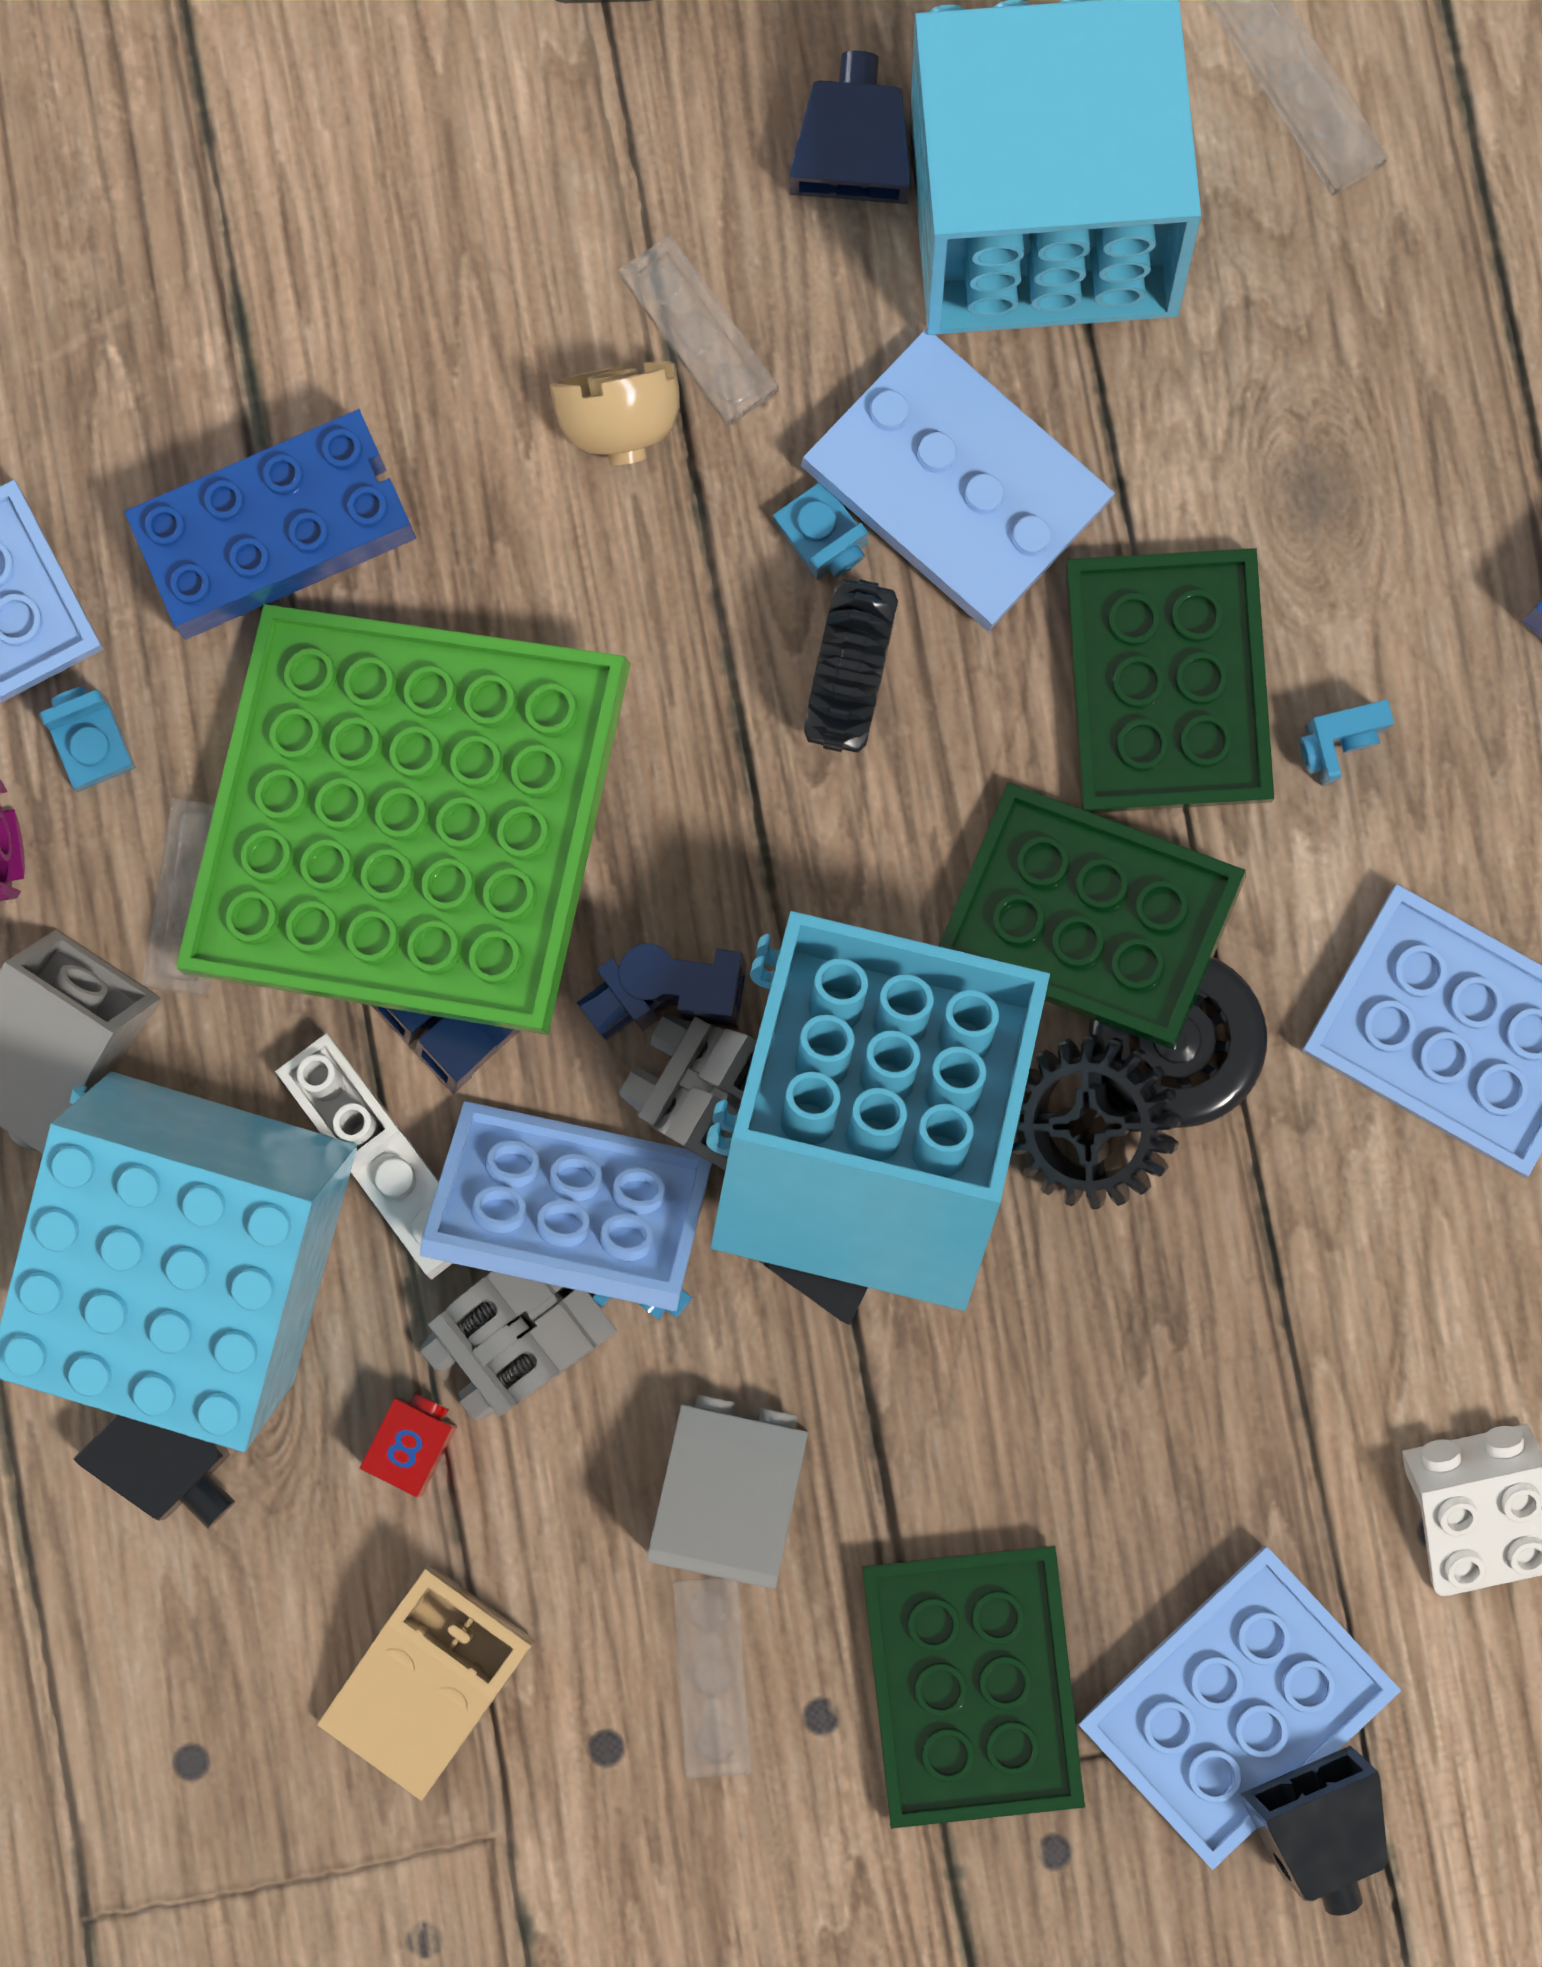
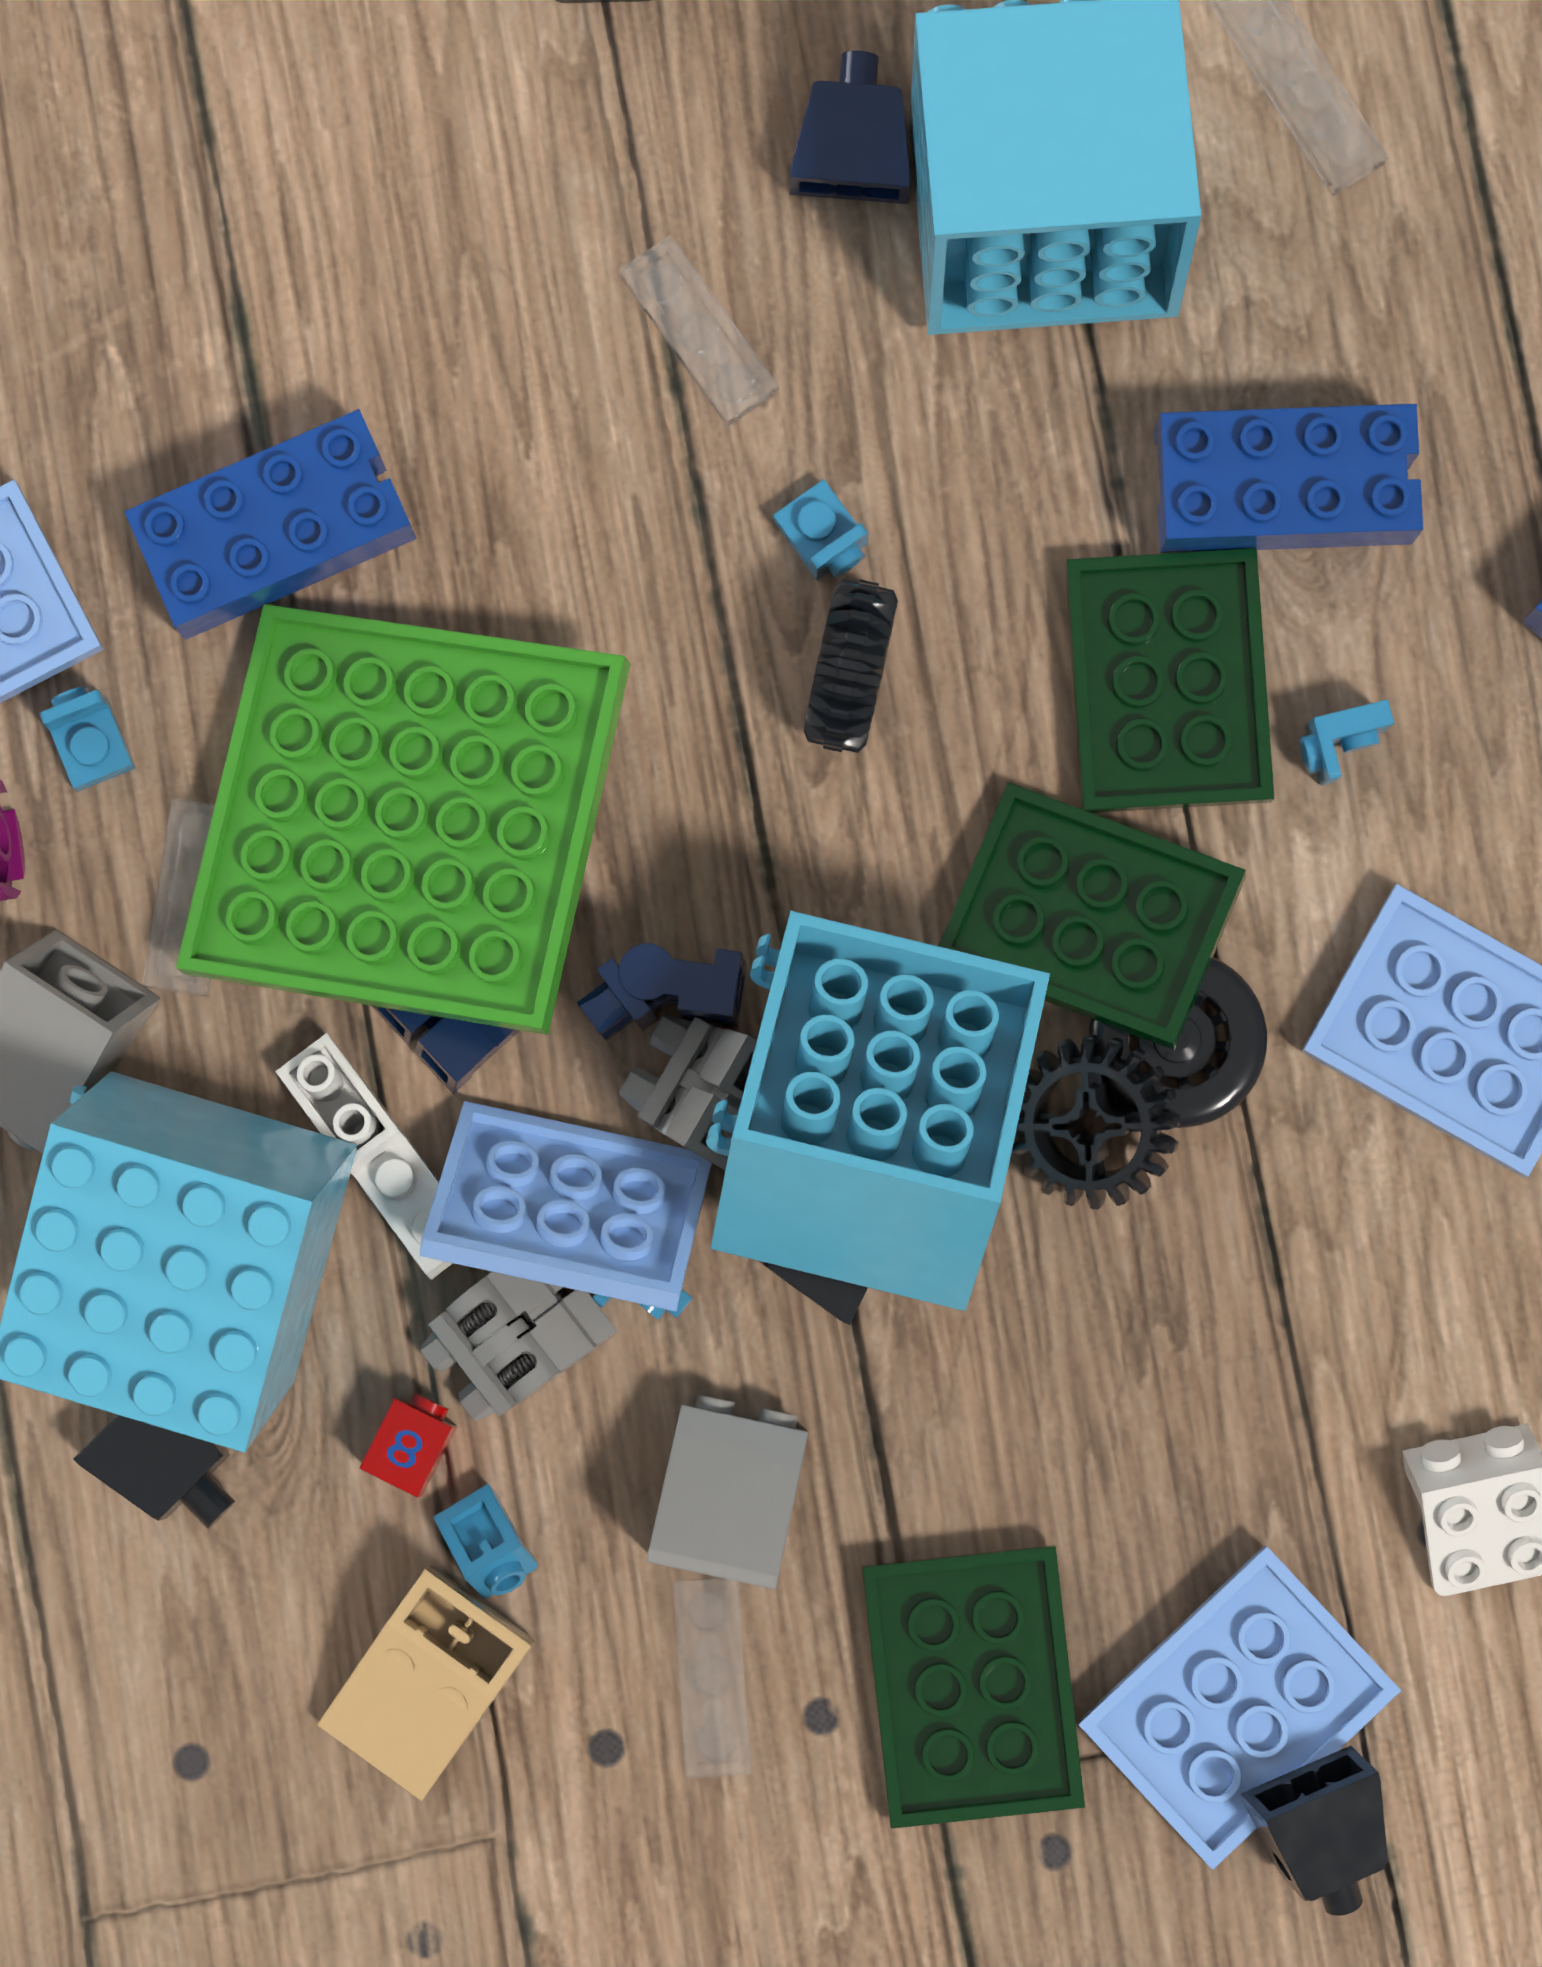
(485, 1543): none -> dark azure bracket
(618, 409): tan cylinder -> none
(957, 479): light blue plate -> none
(1288, 478): none -> blue piece

